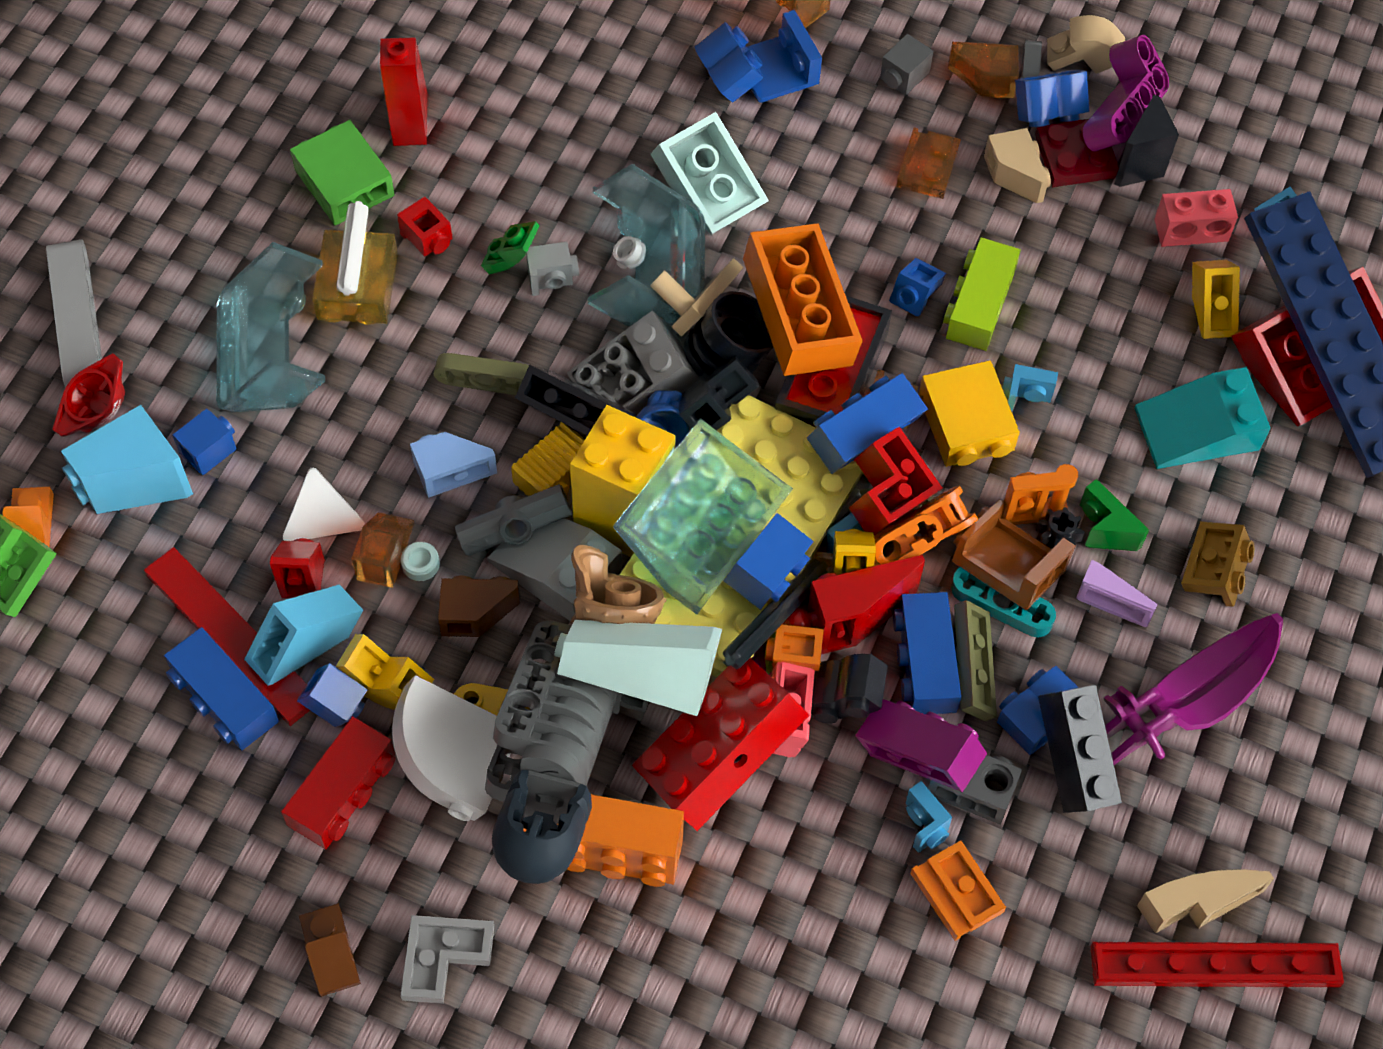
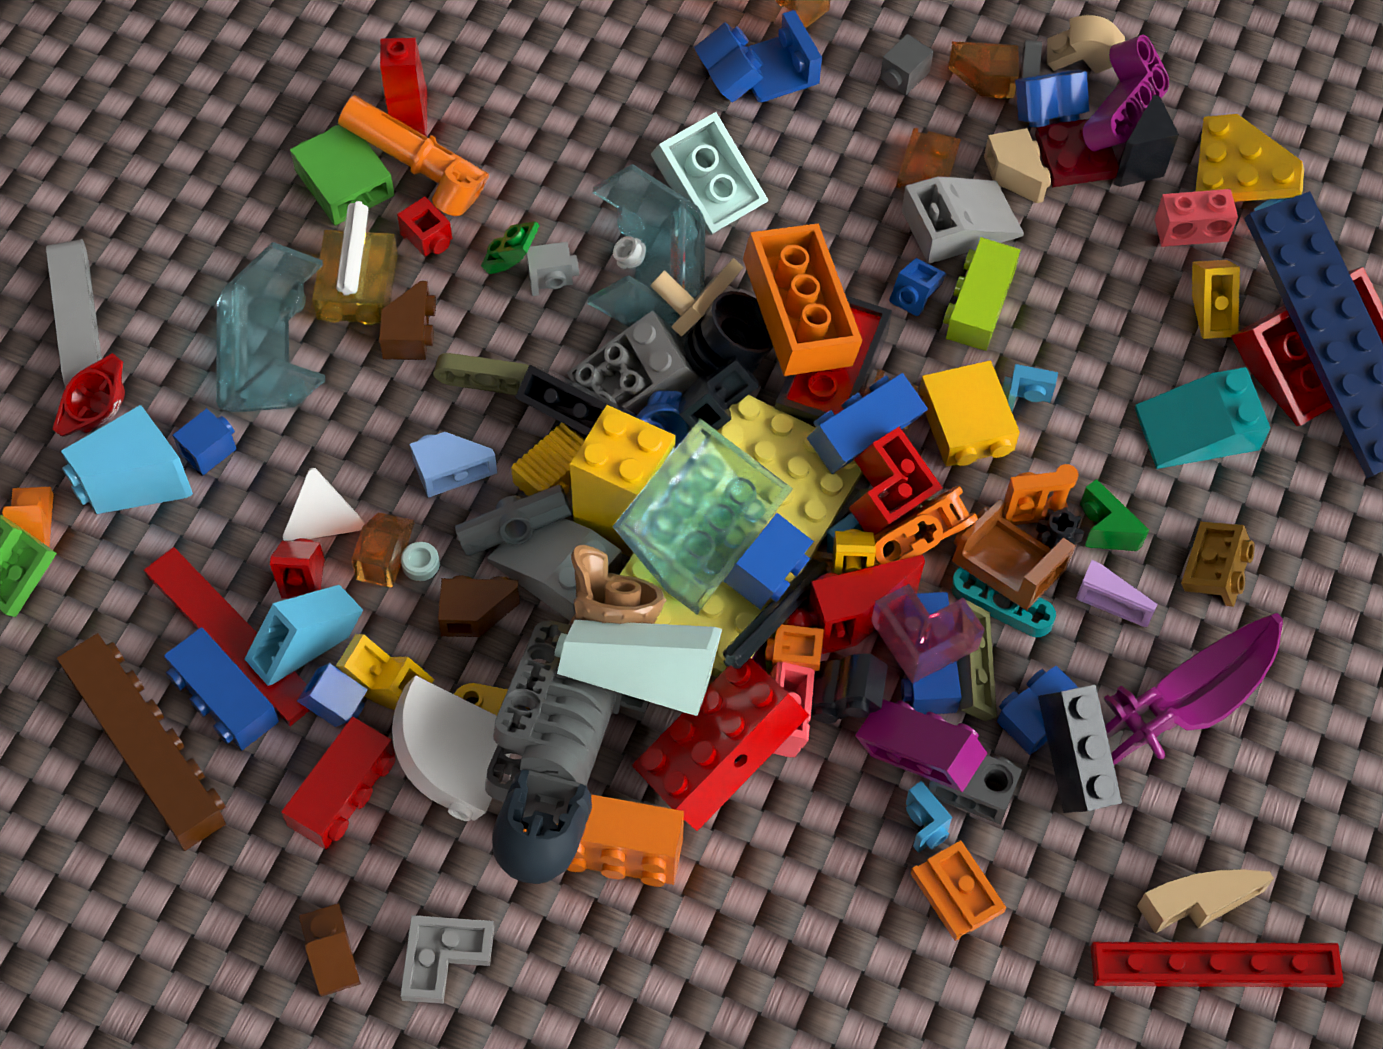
(142, 741): none -> reddish brown brick
(406, 325): none -> reddish brown slope
(456, 178): none -> orange piece
(922, 640): none -> clear pink brick
(954, 213): none -> light grey slope
(1246, 161): none -> yellow plate

